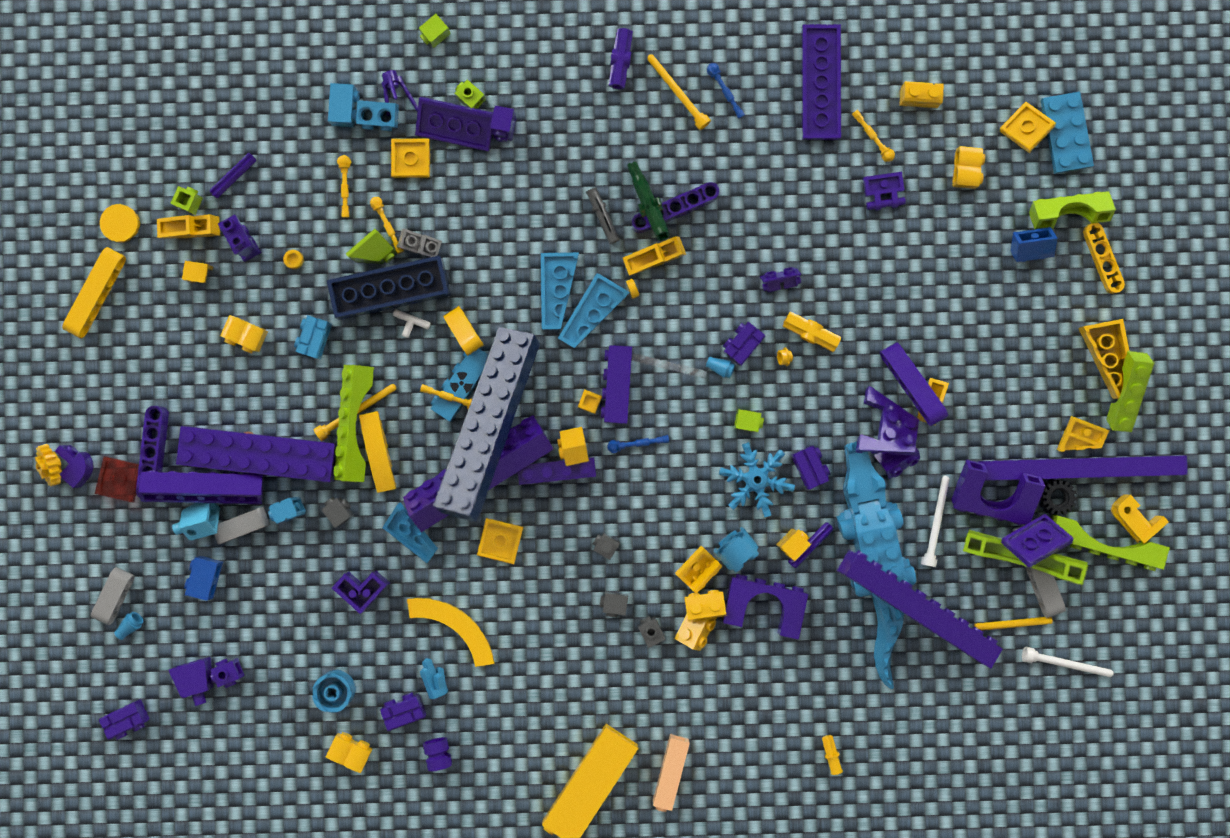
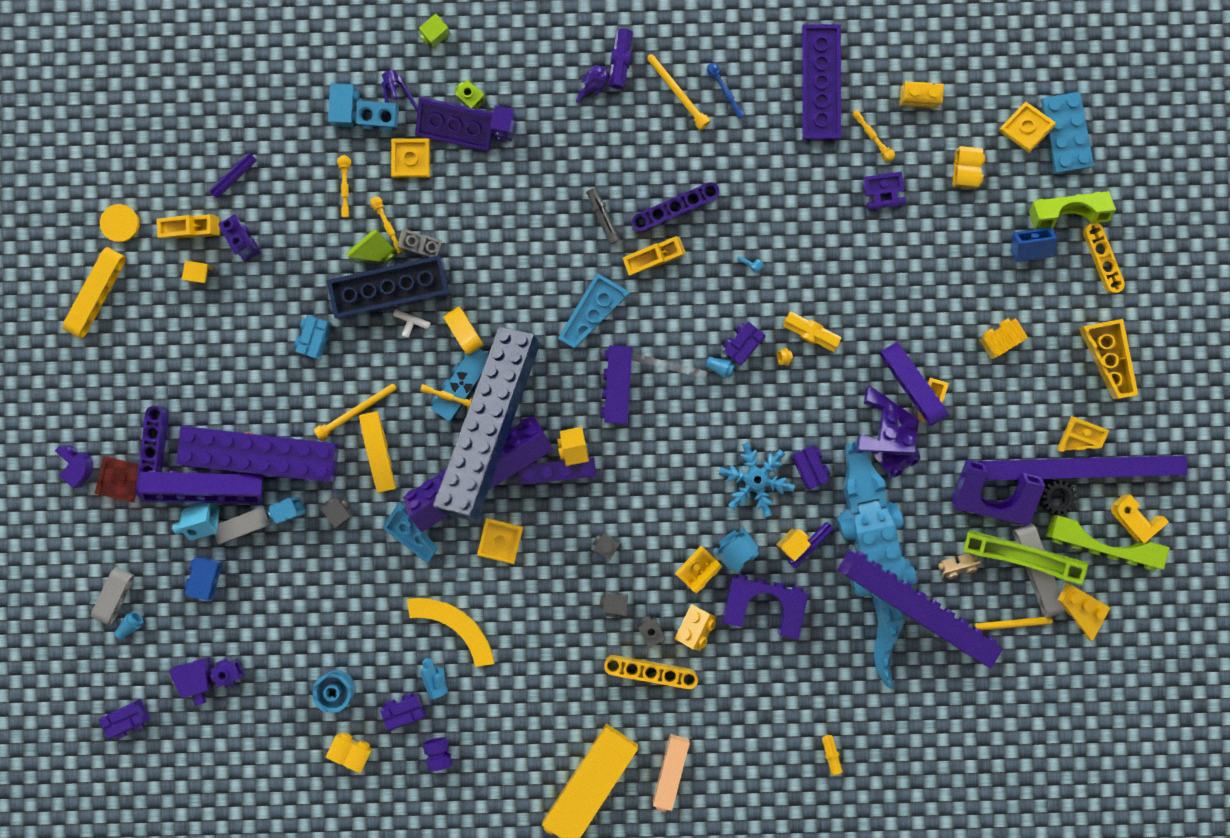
(48, 465): yellow gear -> none
(187, 199): lime brick -> none
(243, 333): yellow brick -> none
(293, 259): yellow tile -> none
(349, 461): lime arch -> none
(360, 594): dark purple brick -> none
(556, 283): dark azure wing -> none
(589, 401): yellow tile -> none
(594, 80): none -> dark purple piece
(615, 446): blue piece -> none
(632, 288): yellow tile -> none
(649, 205): dark green piece -> none
(659, 677): none -> yellow beam
(705, 605): yellow bracket -> none
(748, 421): lime brick -> none
(756, 266): none -> dark azure hand
(787, 276): dark purple hinge -> none
(930, 558): white piece -> none
(966, 564): none -> tan hinge
(1003, 338): none -> yellow brick
(1030, 655): white piece -> none
(1037, 540): dark purple tile -> none
(1084, 609): none -> yellow wing
(1136, 375): lime arch -> none

